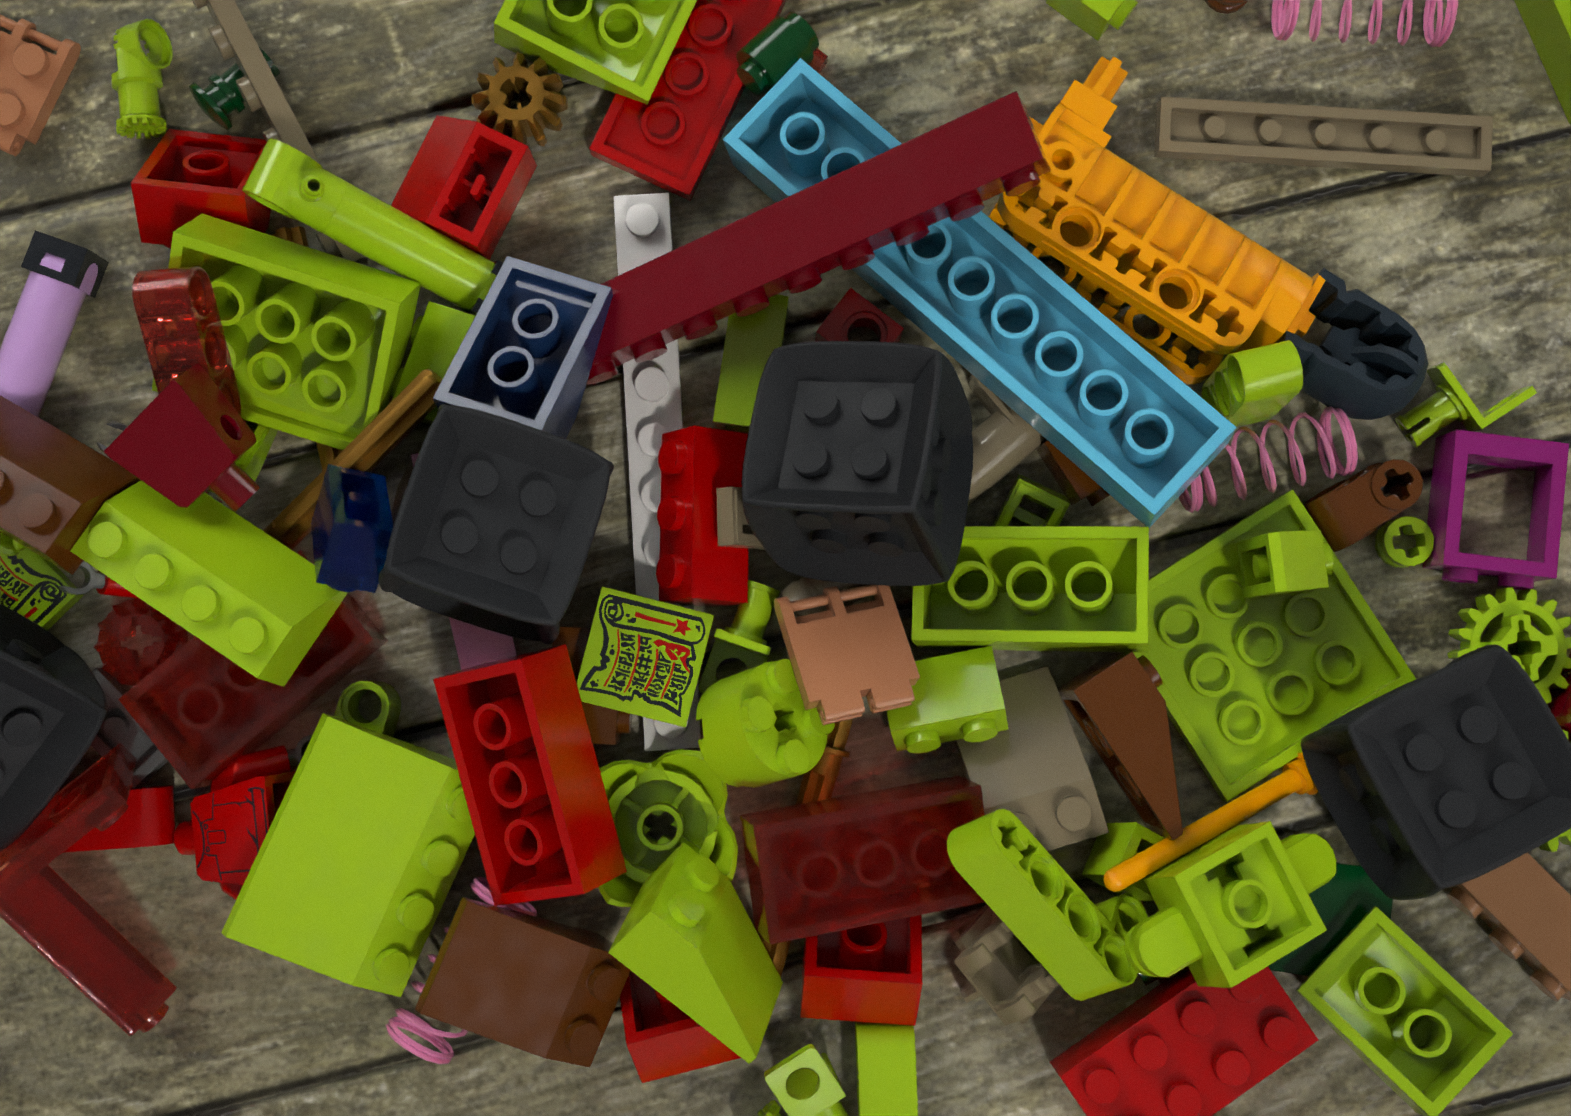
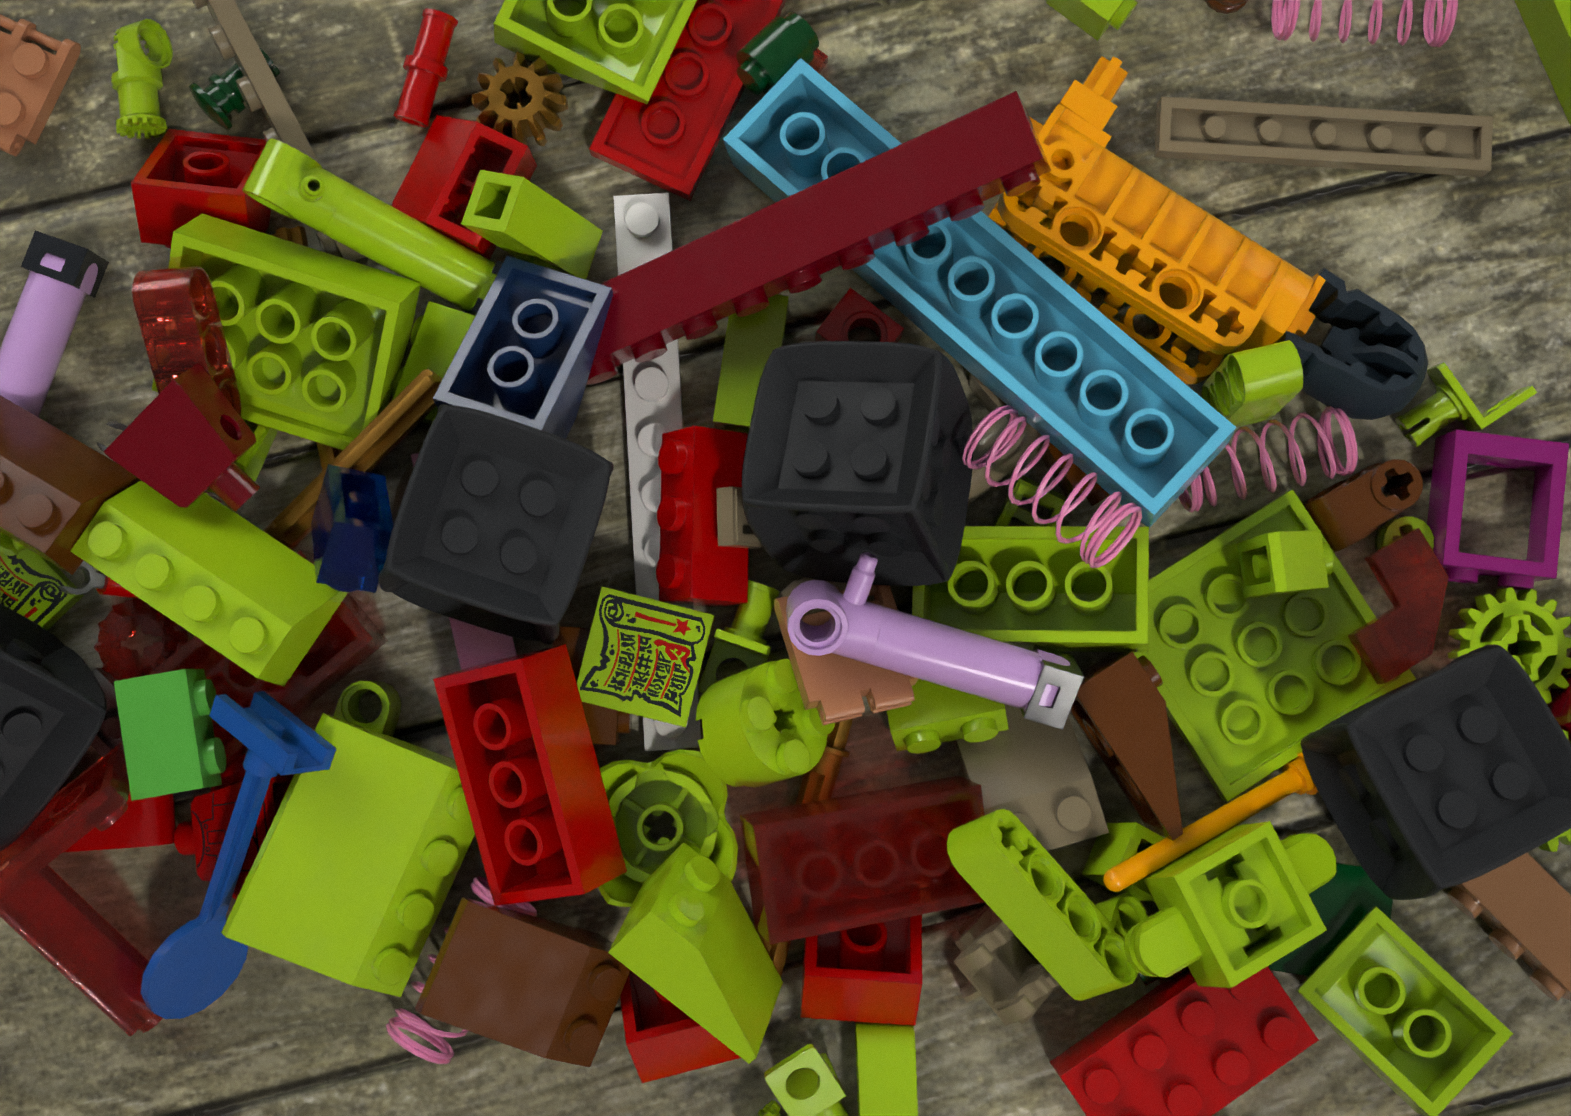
(169, 733): none -> bright green brick
(197, 959): none -> blue piece
(425, 68): none -> red pin
(531, 224): none -> lime brick
(1035, 681): none -> lavender piece
(1106, 522): none -> bright pink piece
(1417, 590): none -> clear red tile

